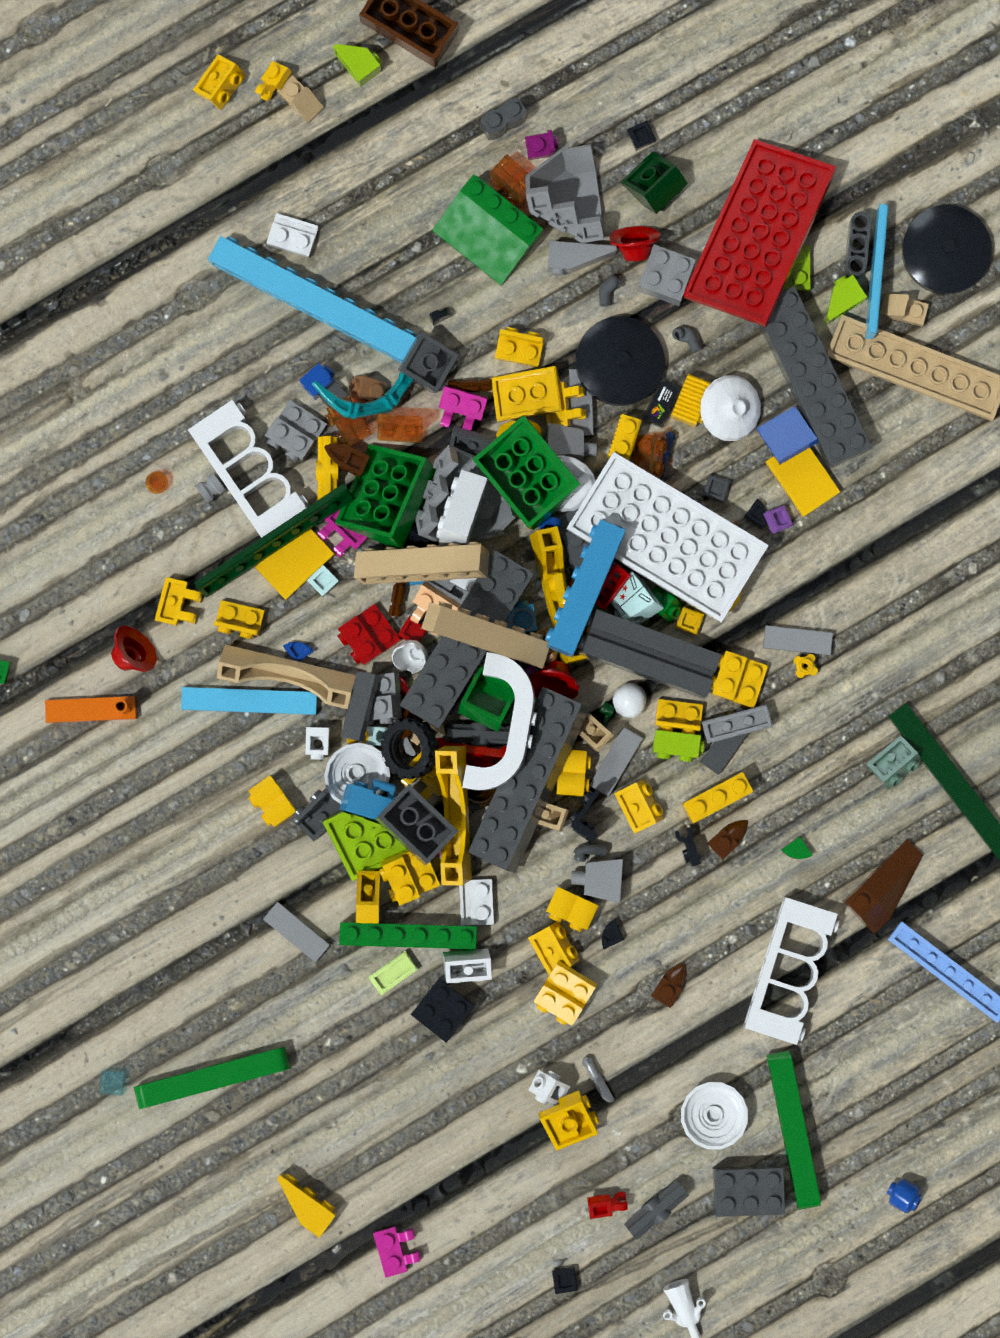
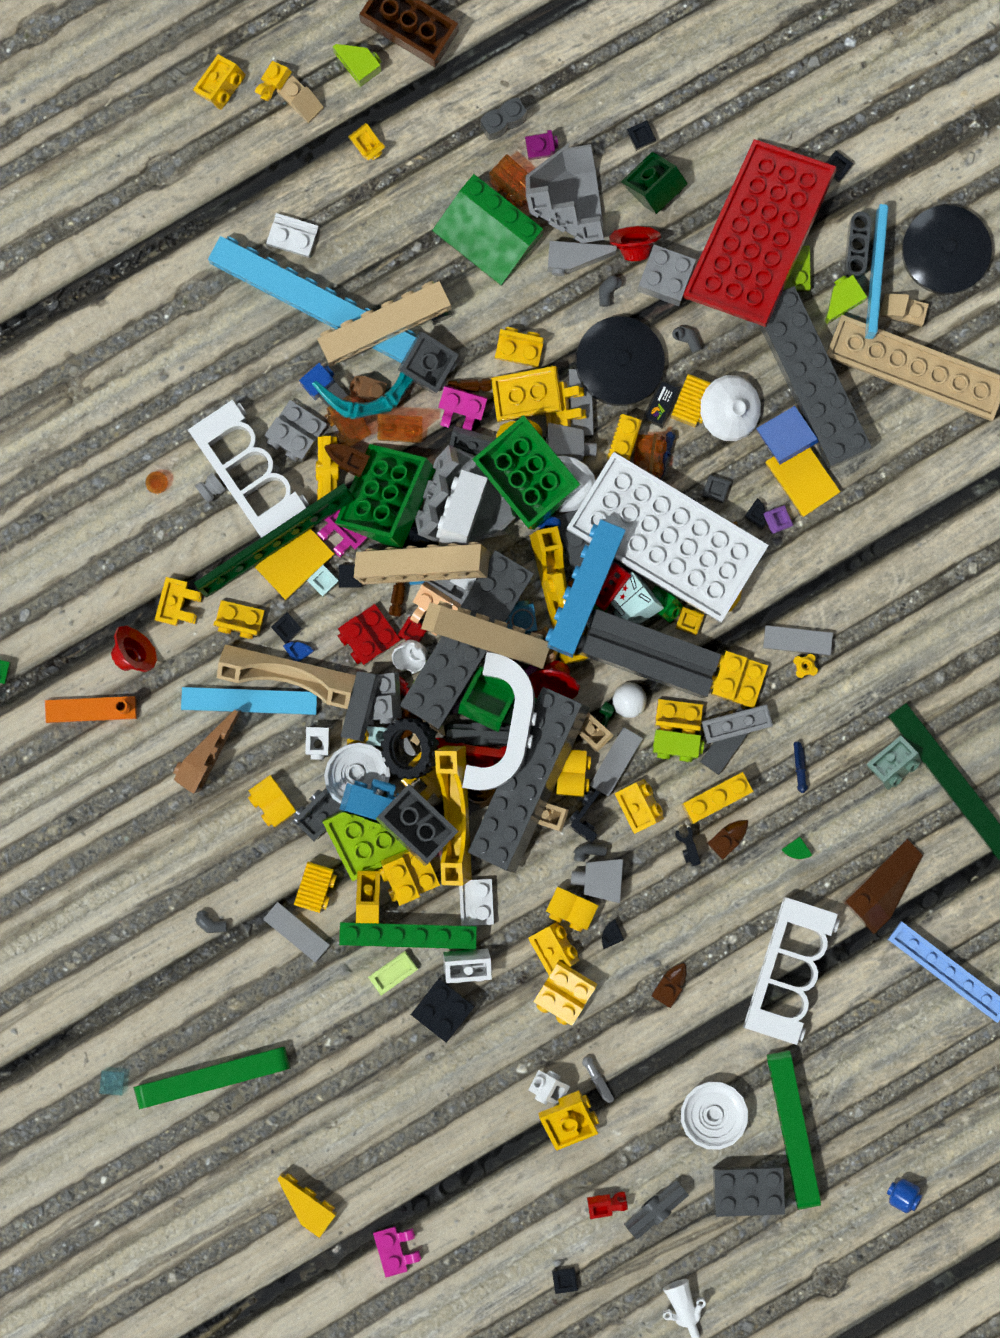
(198, 764): none -> medium nougat wedge
(203, 921): none -> dark grey arm
(286, 628): none -> black tile
(314, 887): none -> yellow brick
(346, 577): none -> black tile
(367, 142): none -> yellow bracket
(384, 323): none -> tan brick
(800, 767): none -> dark blue piece
(842, 165): none -> black tile

